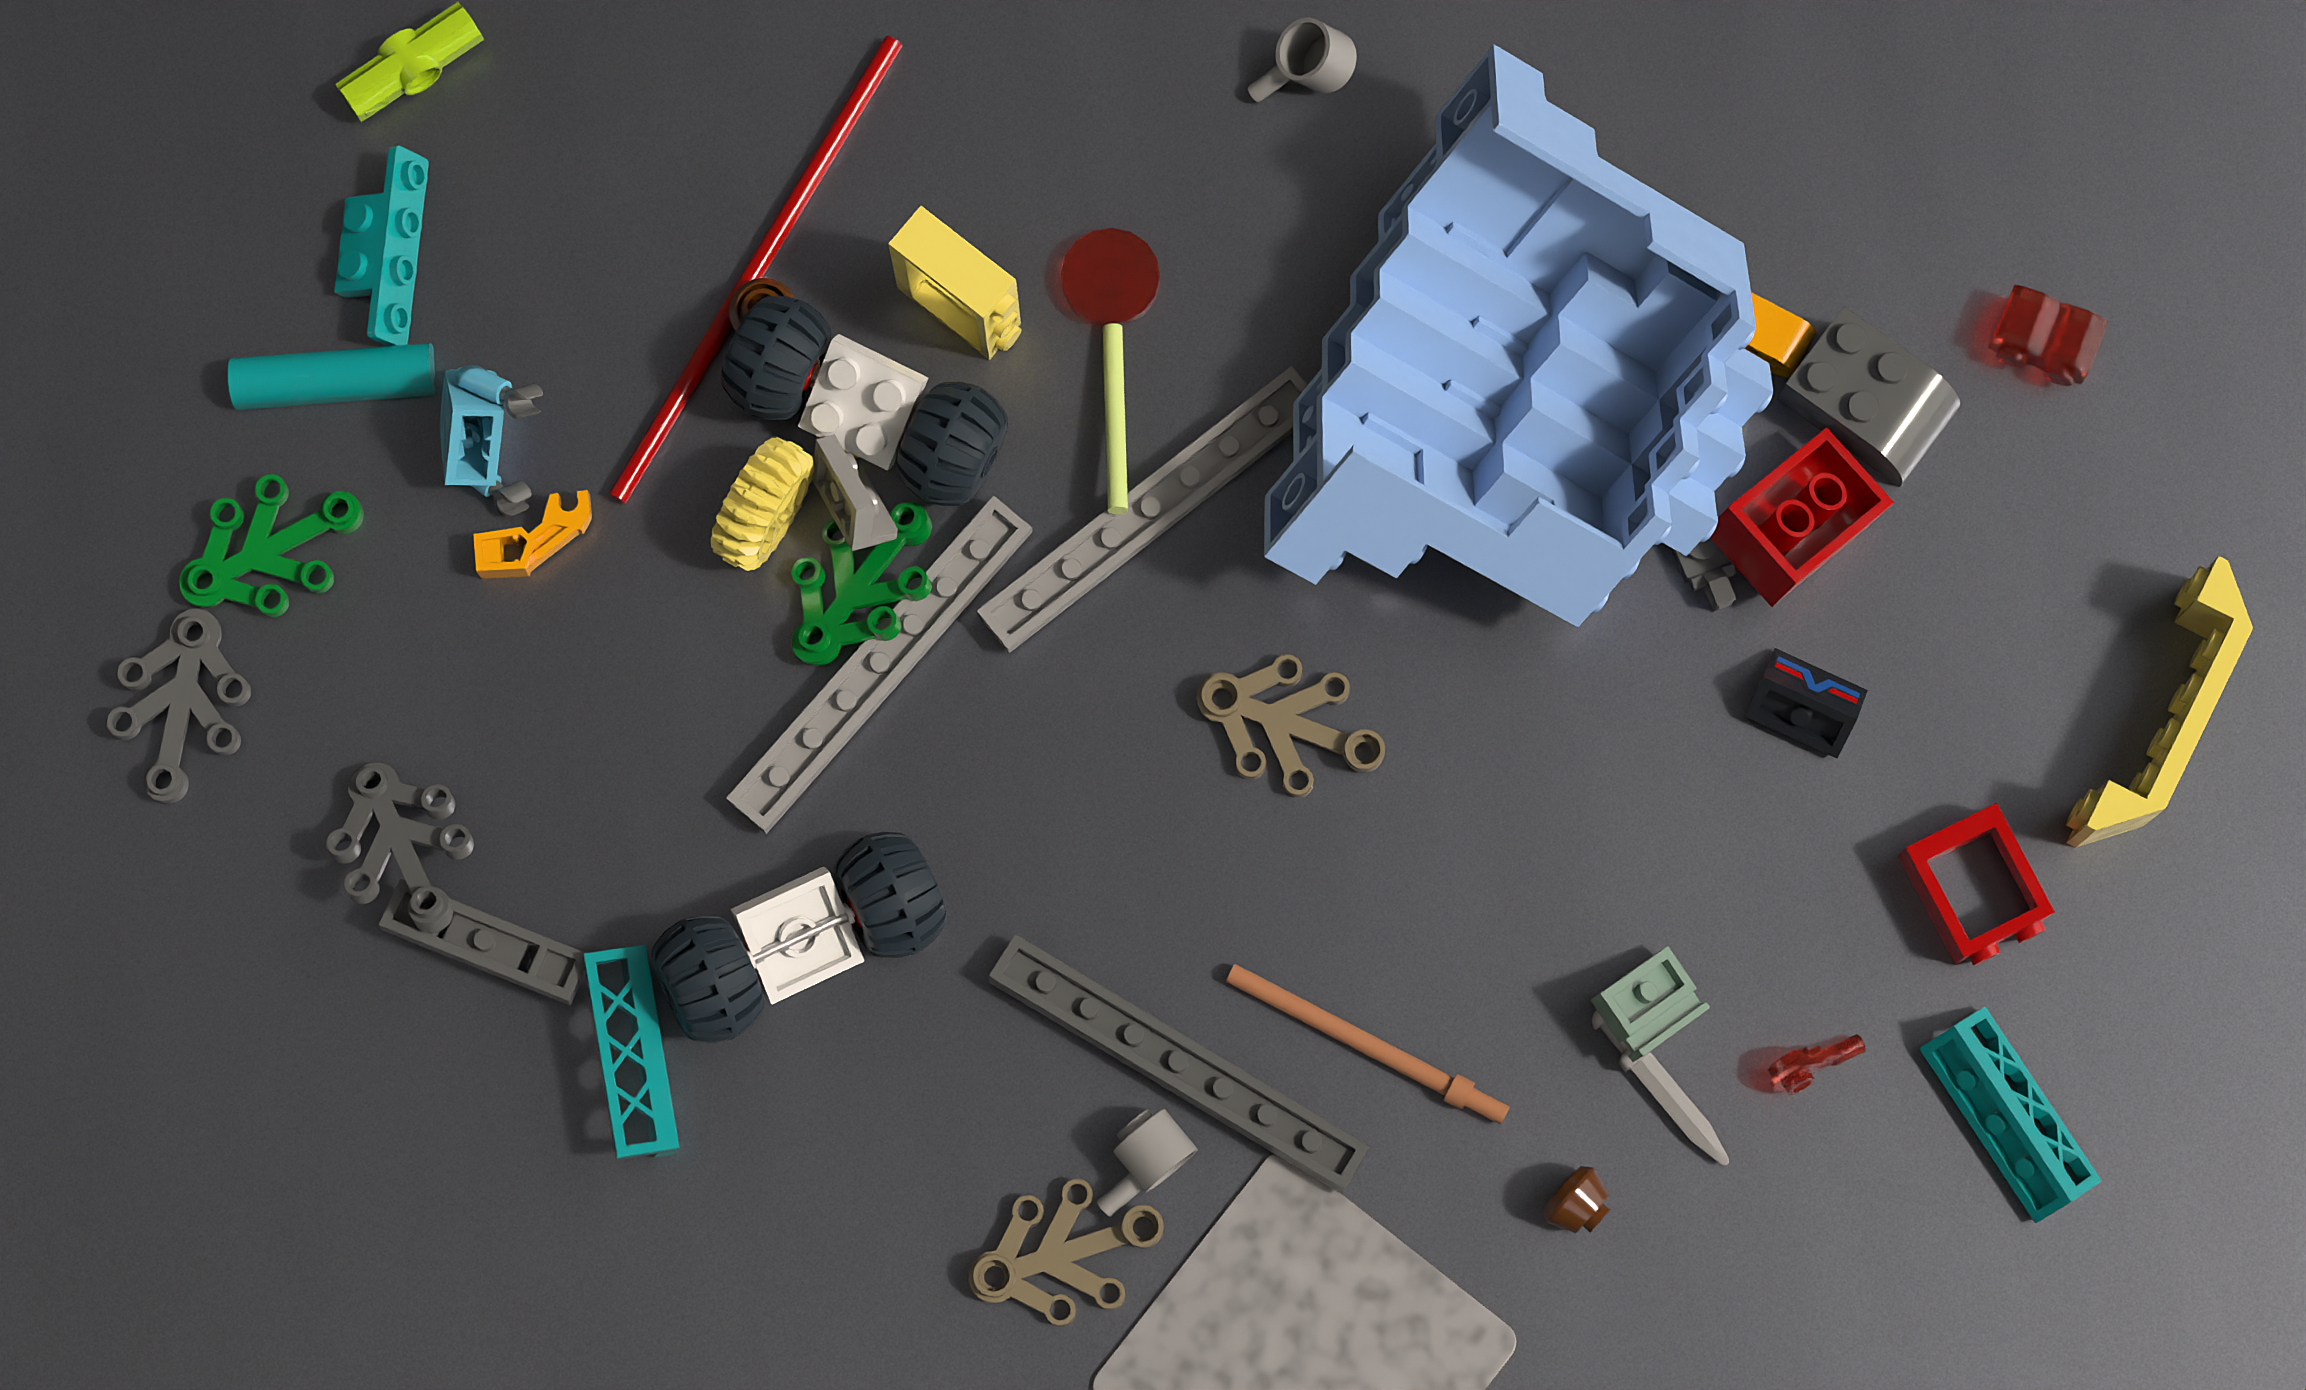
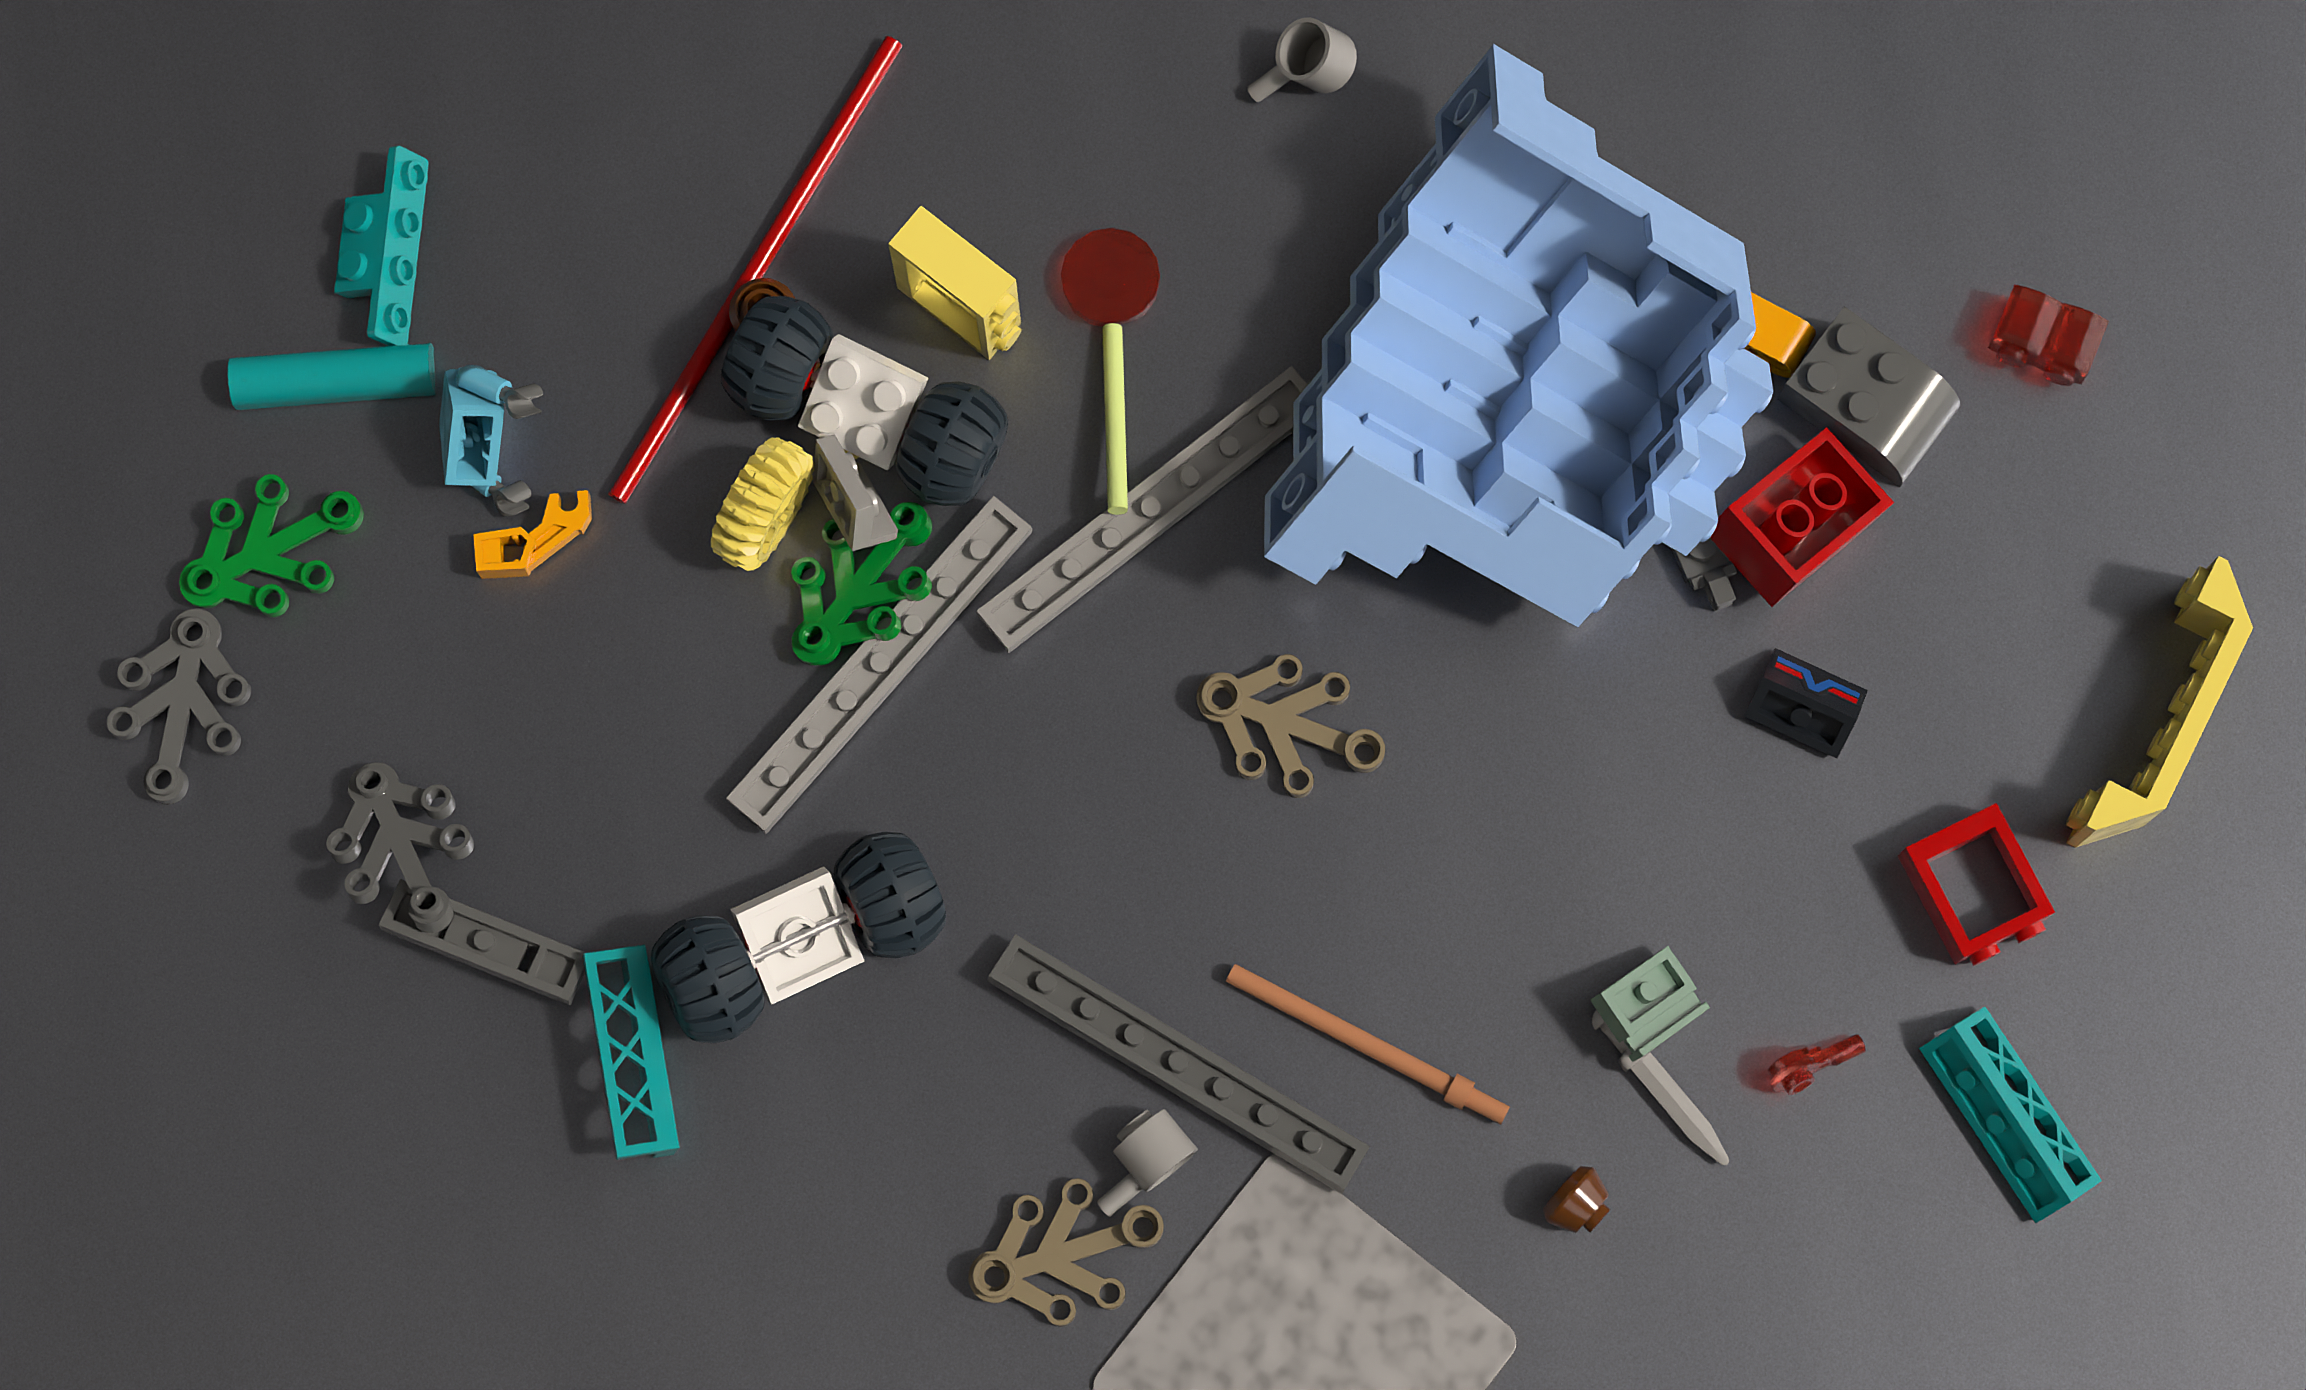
(409, 61): lime piece -> none

